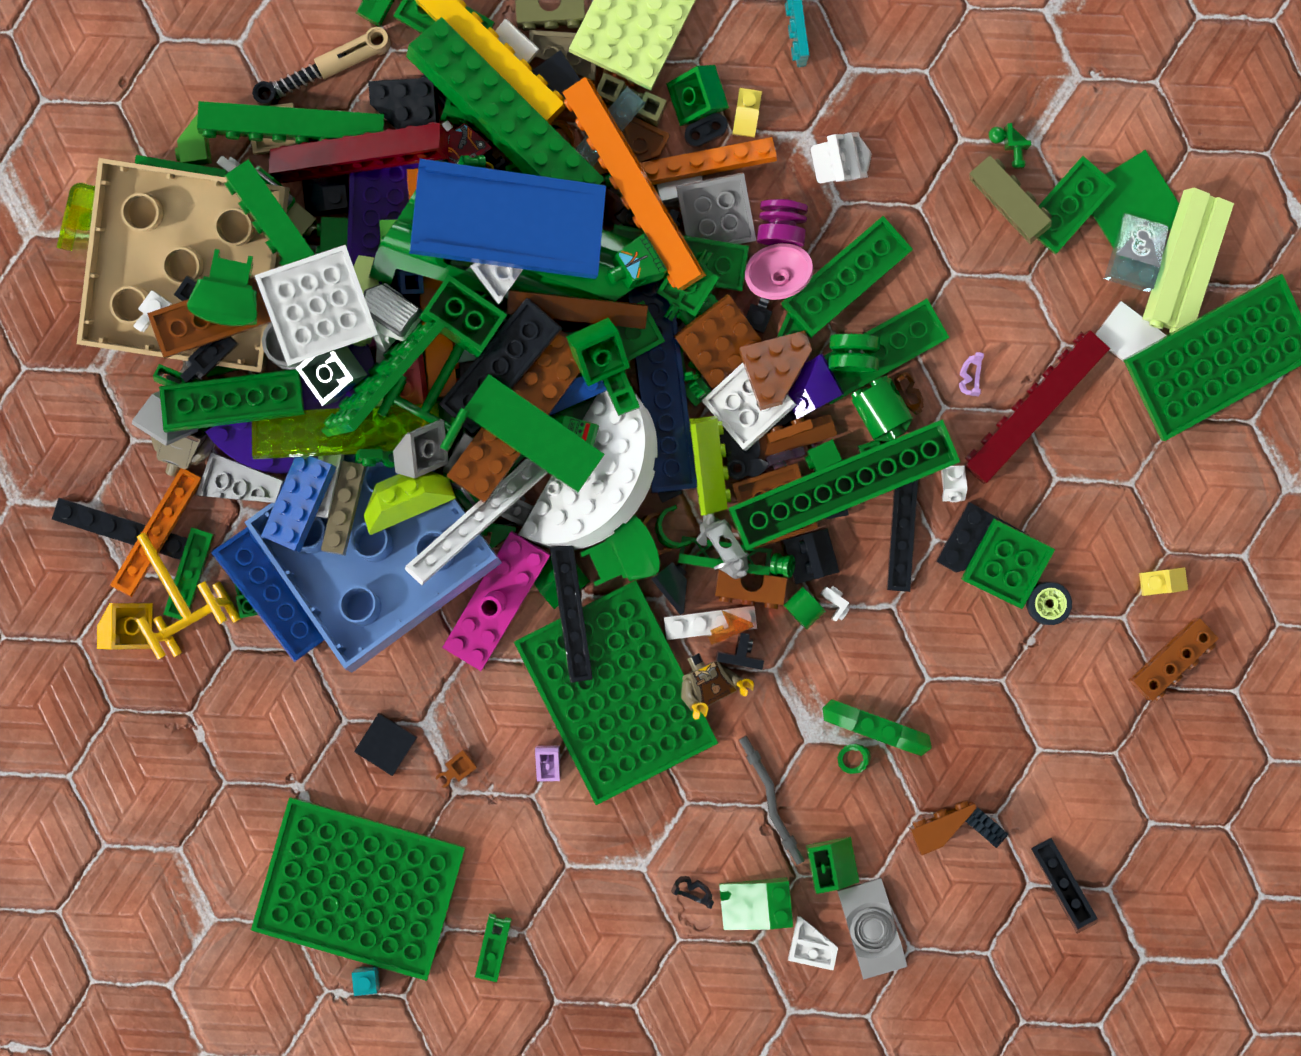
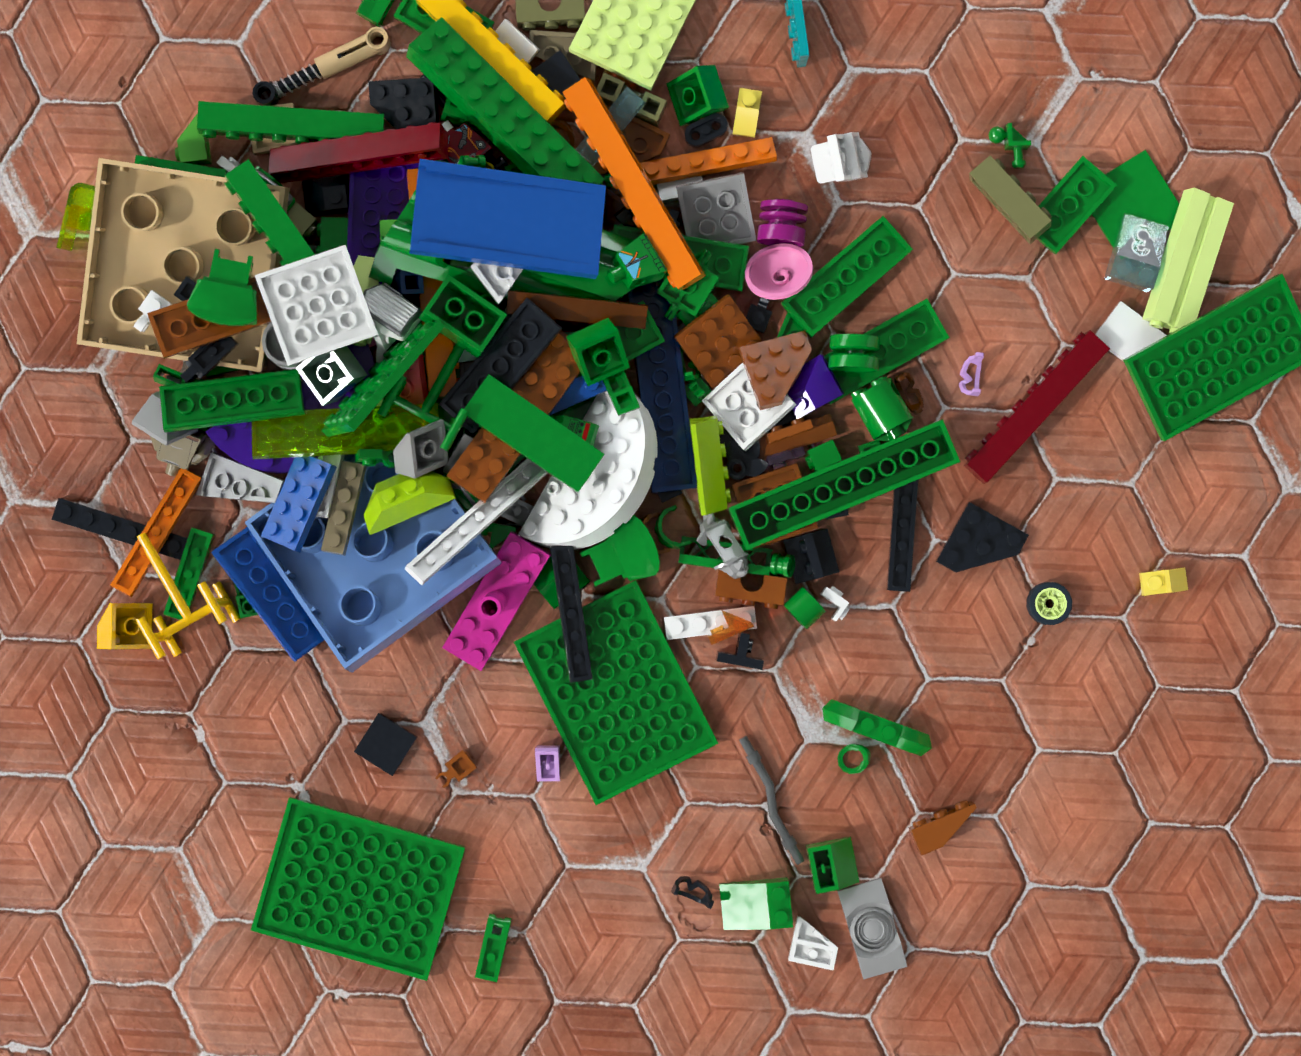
(365, 980): teal brick -> none
(673, 585): black slope -> none
(710, 684): torso -> none
(954, 483): white bracket -> none
(987, 827): black wheel -> none
(1008, 563): green plate -> none
(1064, 886): black slope -> none
(1174, 659): dark orange brick -> none

